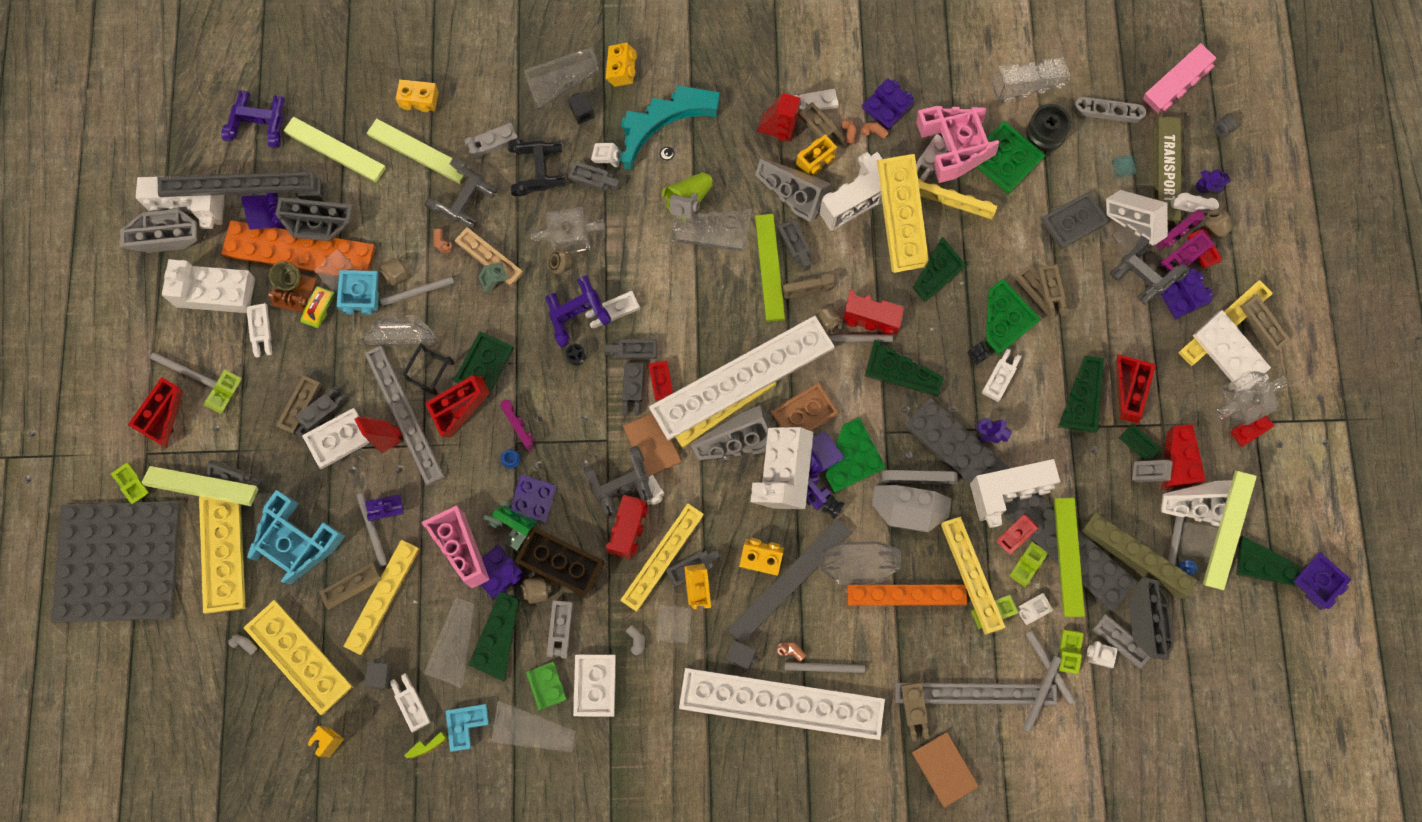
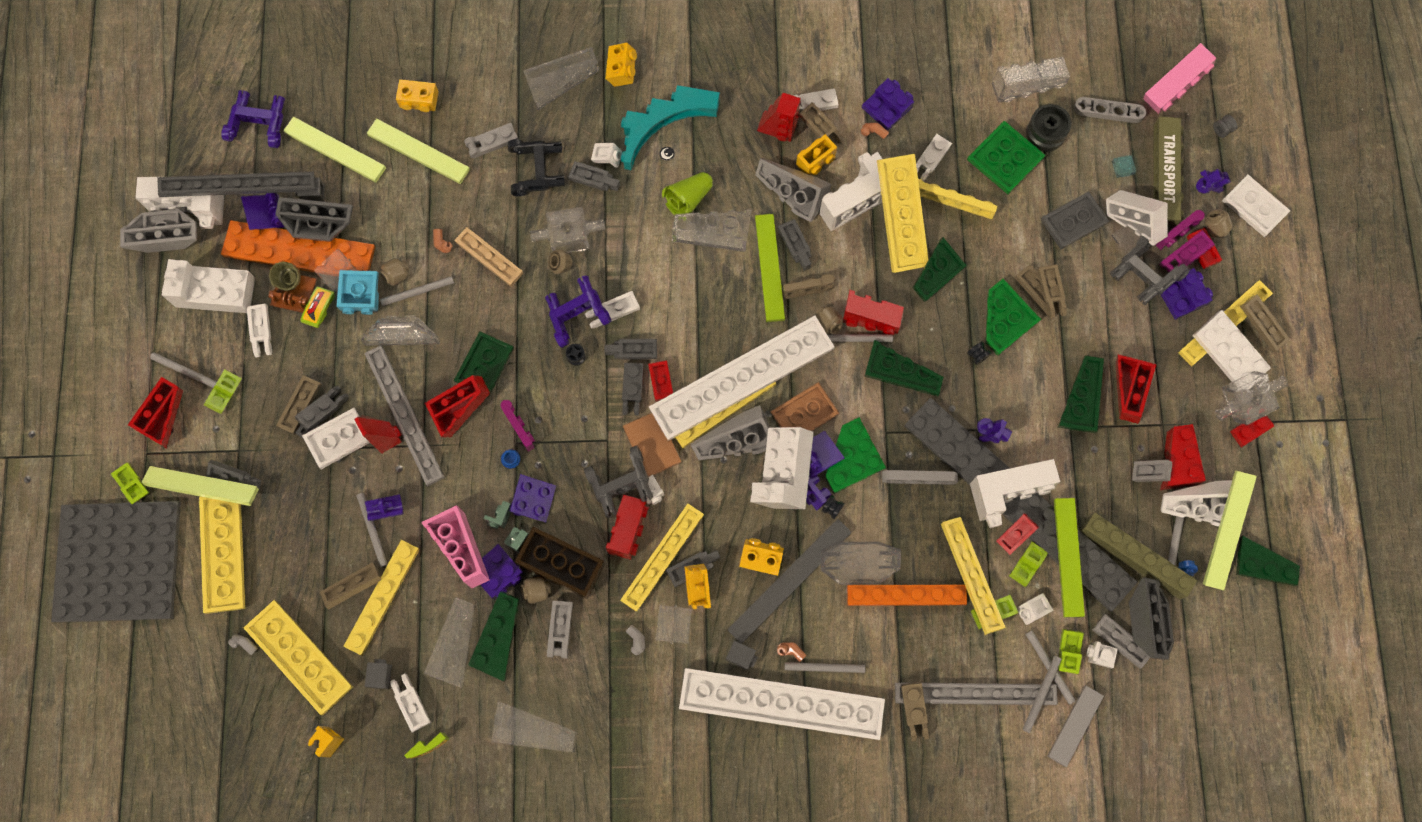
(289, 545): medium azure wedge -> none
(448, 360): black piece -> none
(459, 723): medium azure plate -> none
(474, 184): dark grey connector -> none
(491, 275): sand green bracket -> none
(514, 519): green wing -> none
(546, 686): bright green plate -> none
(581, 107): black brick -> none
(594, 685): white plate -> none
(684, 206): light grey bracket -> none
(851, 132): nougat arm -> none
(911, 507): light grey wedge -> none
(945, 769): medium nougat tile -> none
(963, 138): bright pink wedge -> none
(1000, 377): white hinge -> none
(1075, 726): none -> light grey tile
(1140, 442): dark green tile -> none
(1192, 203): white hinge -> none
(1197, 540): clear piece -> none
(1256, 205): none -> white tile
(1322, 581): dark purple plate -> none

